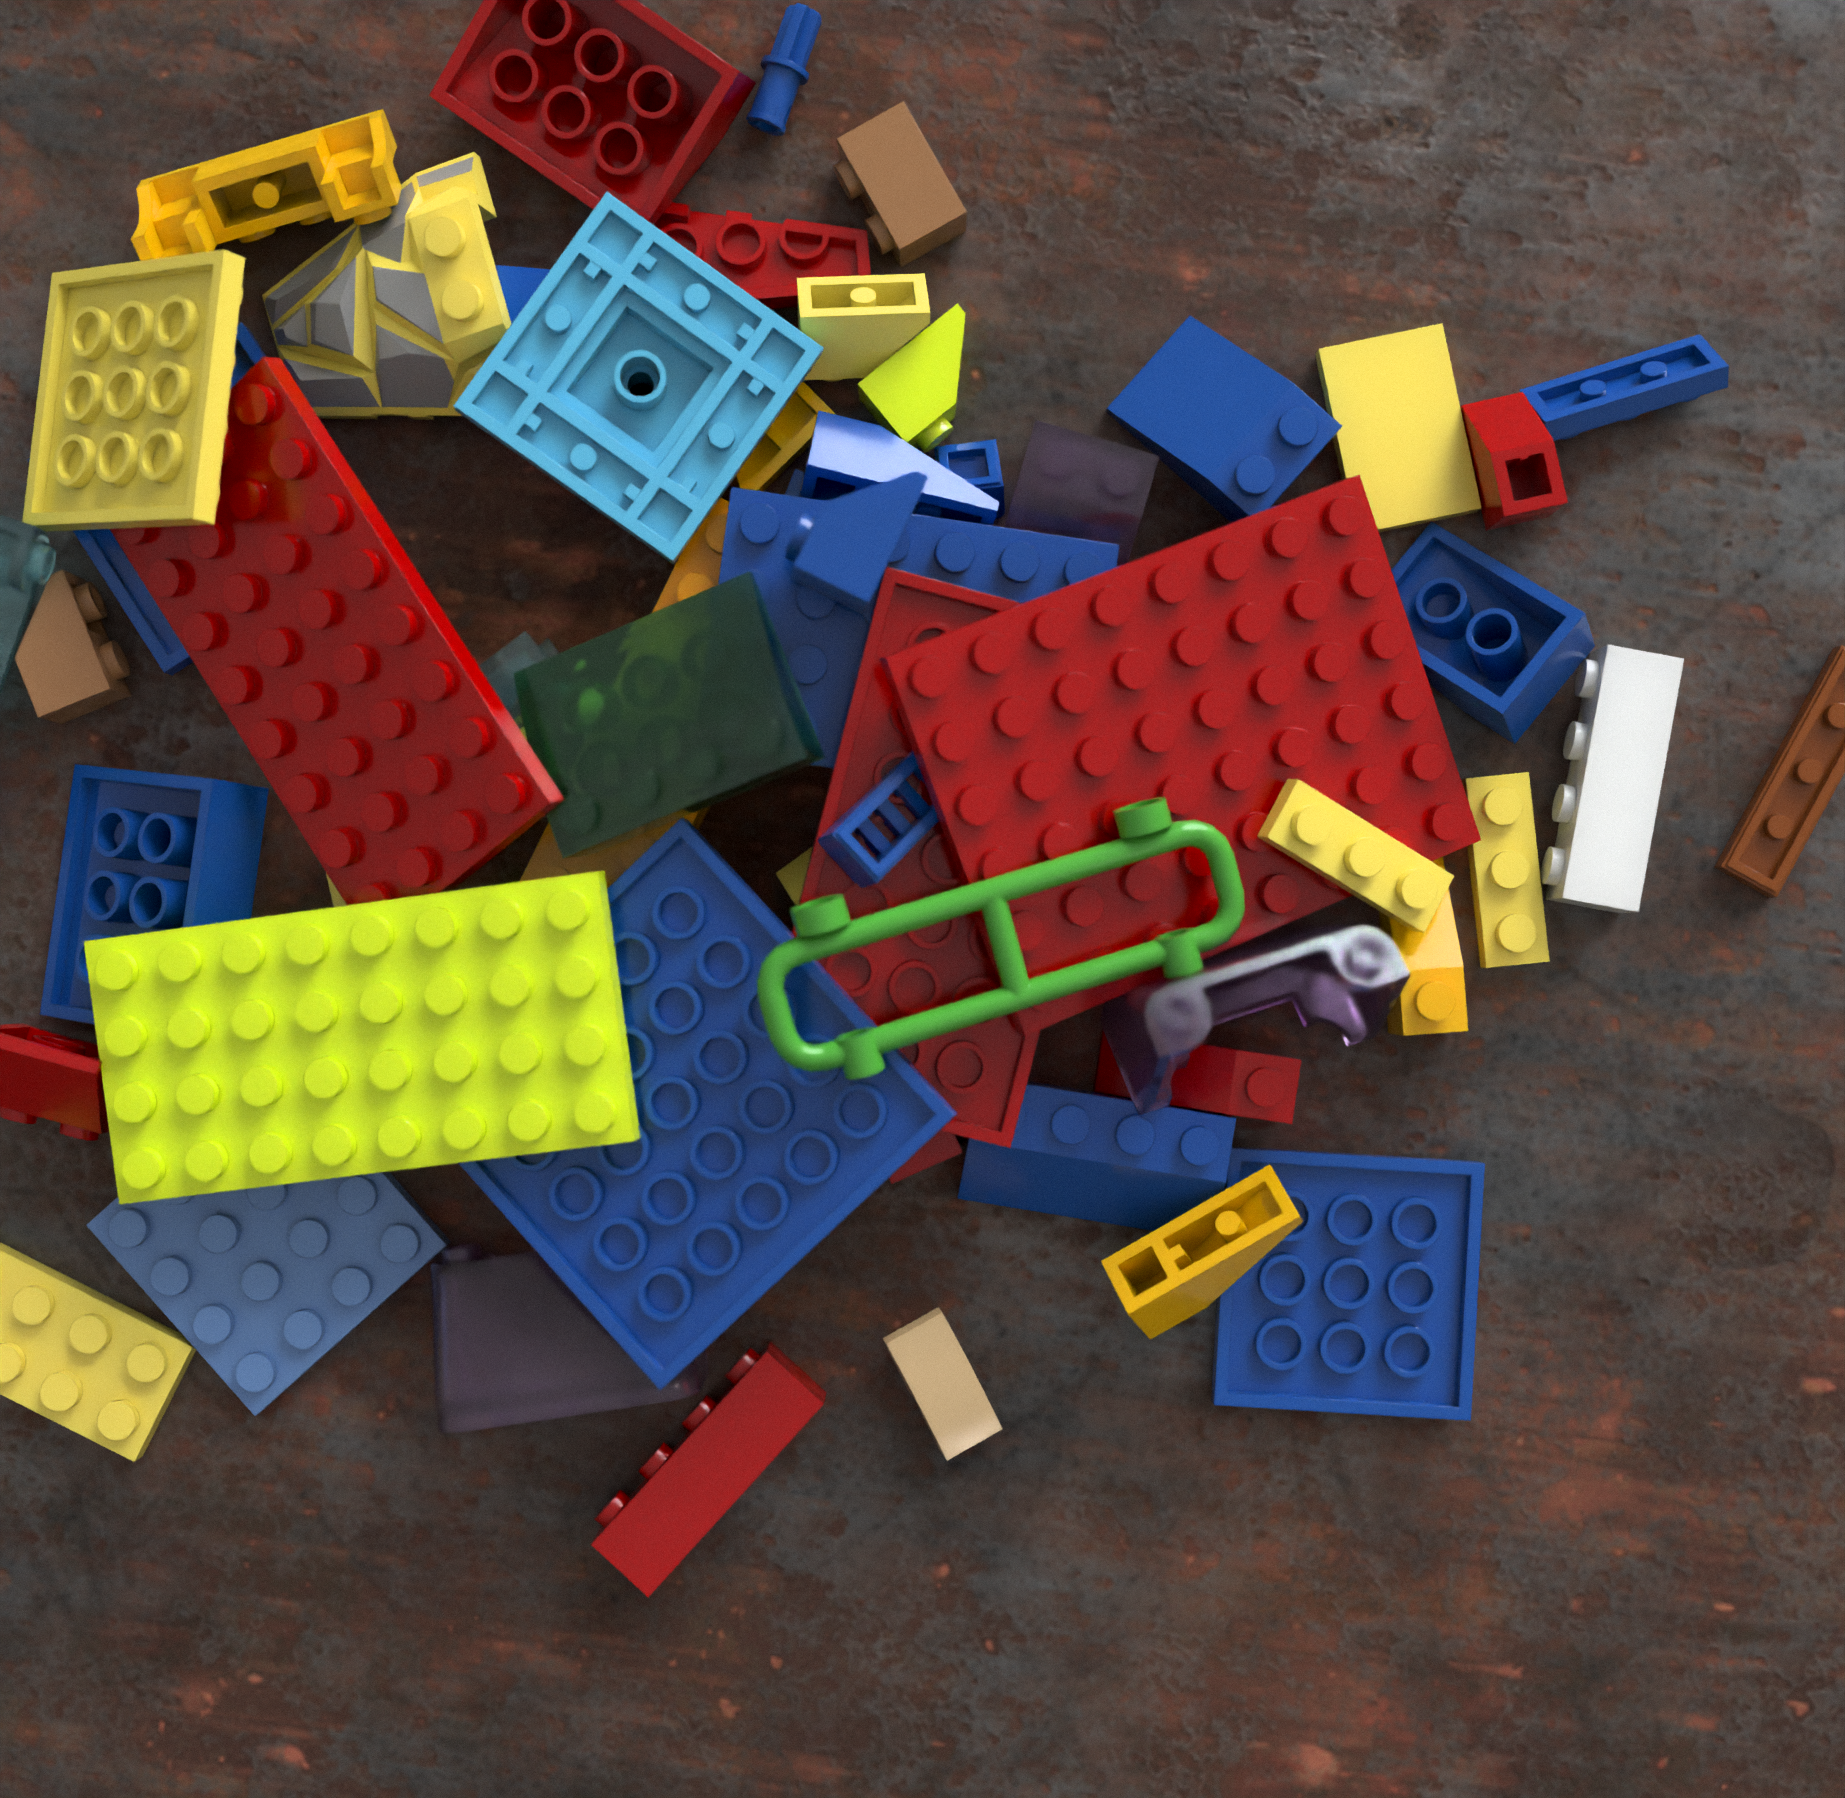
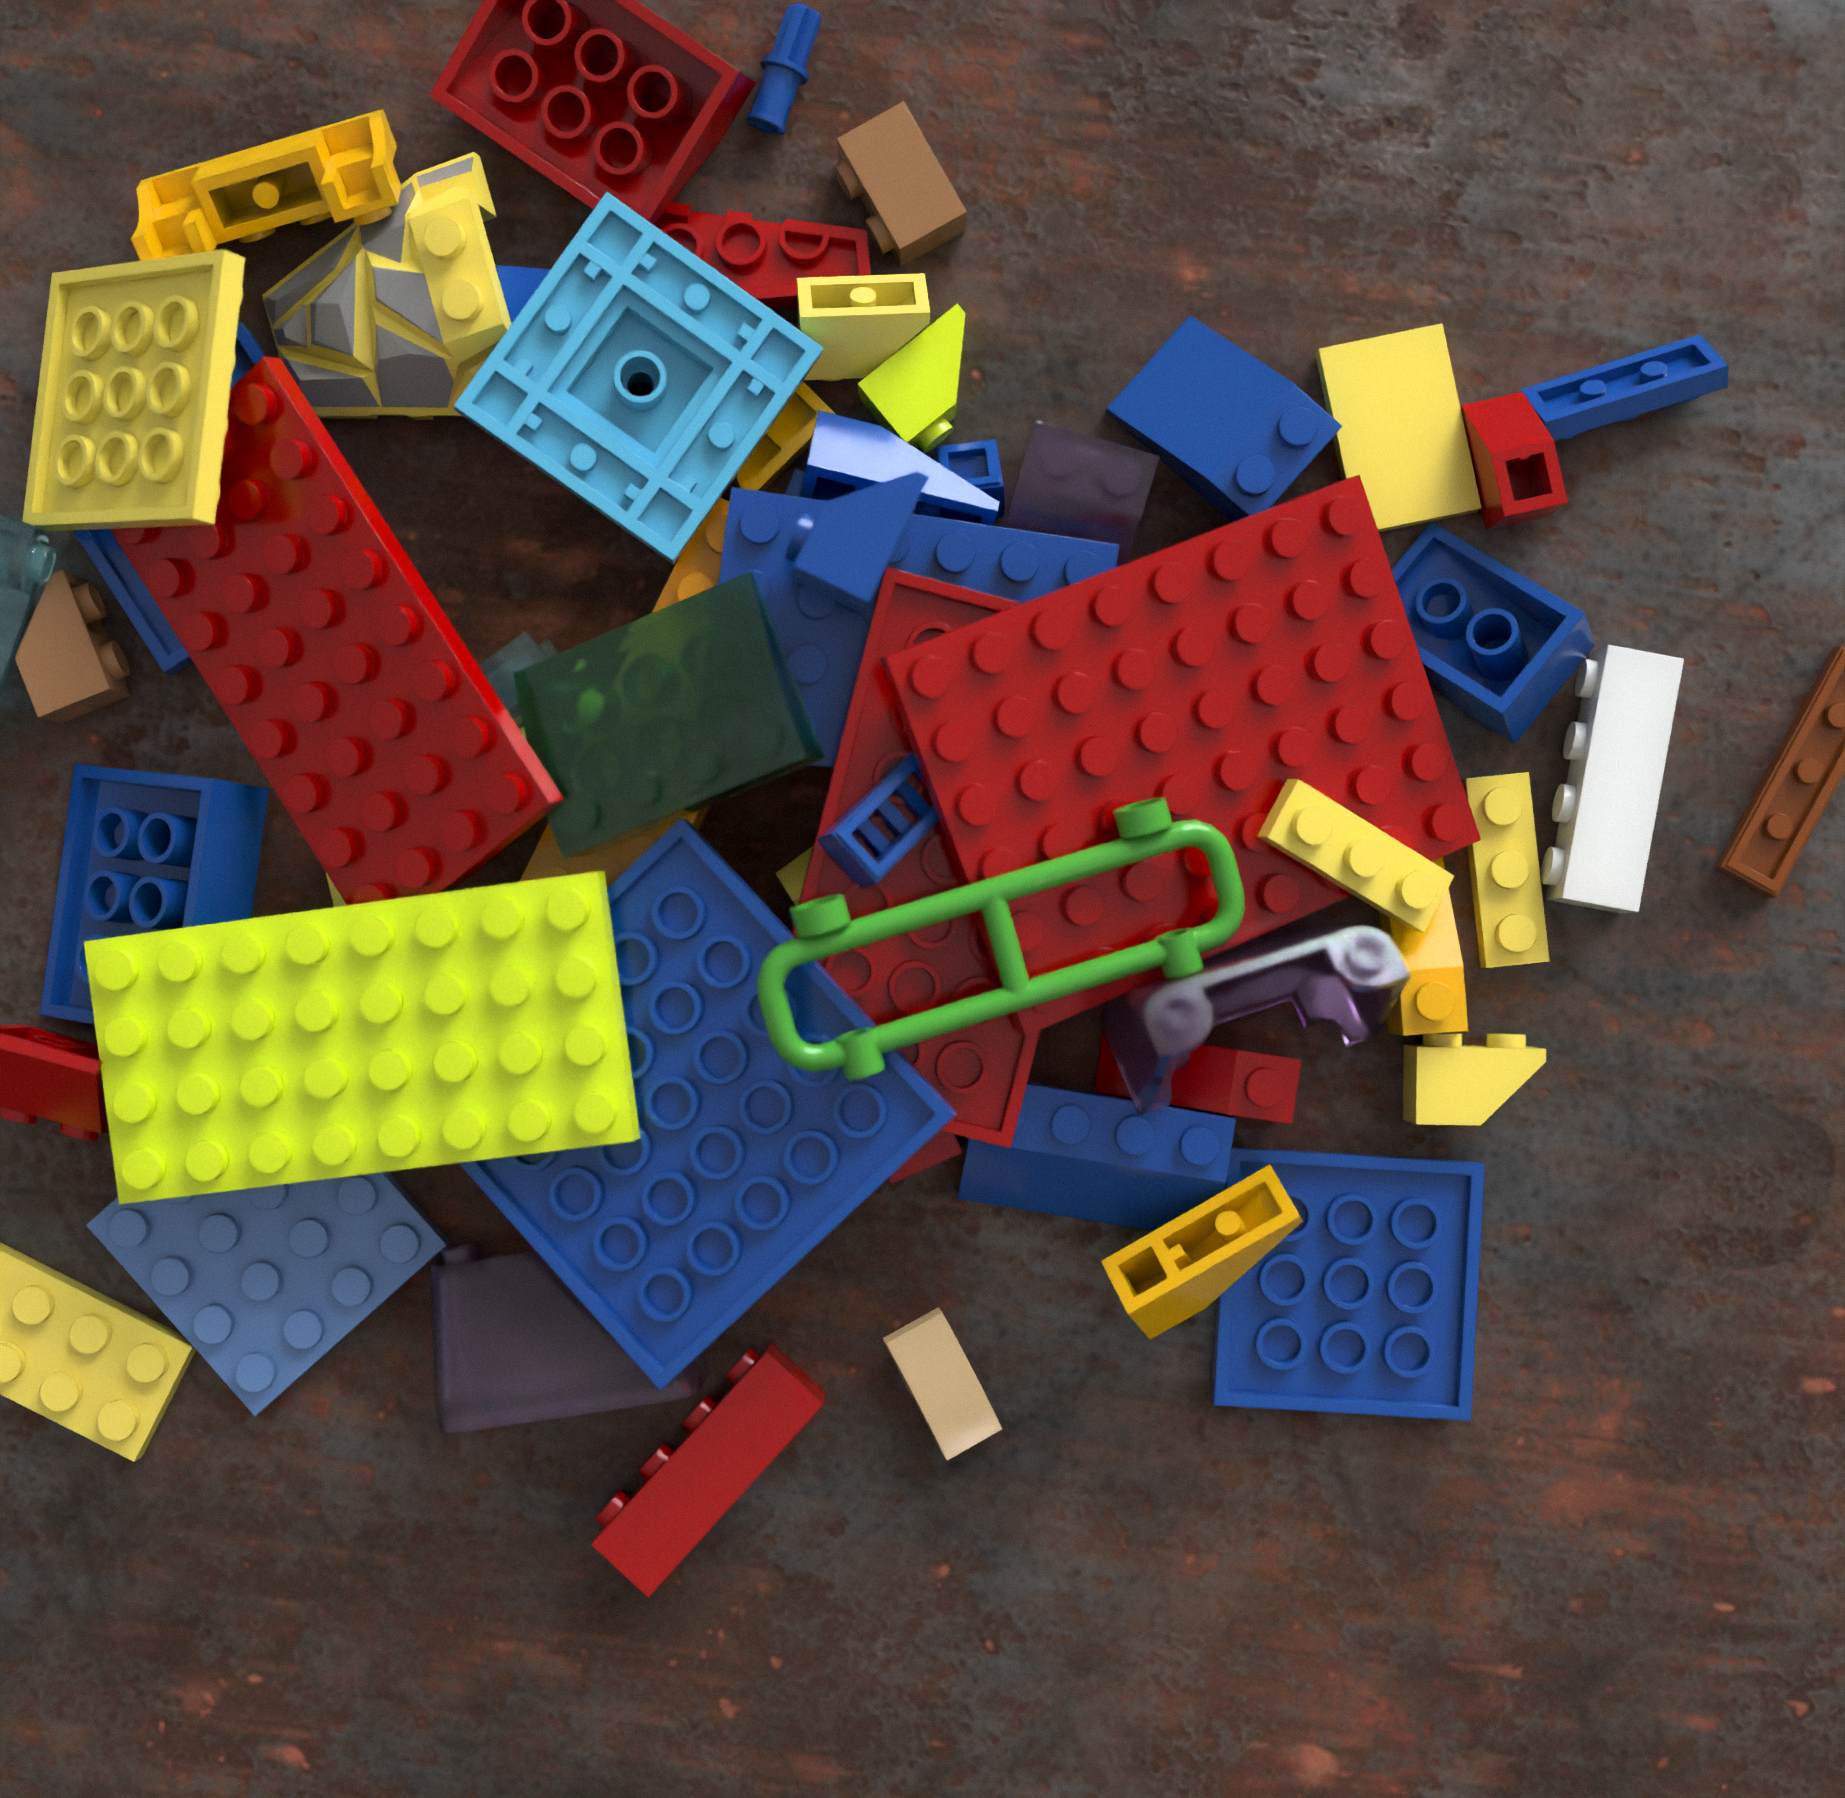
(1464, 1082): none -> light yellow slope

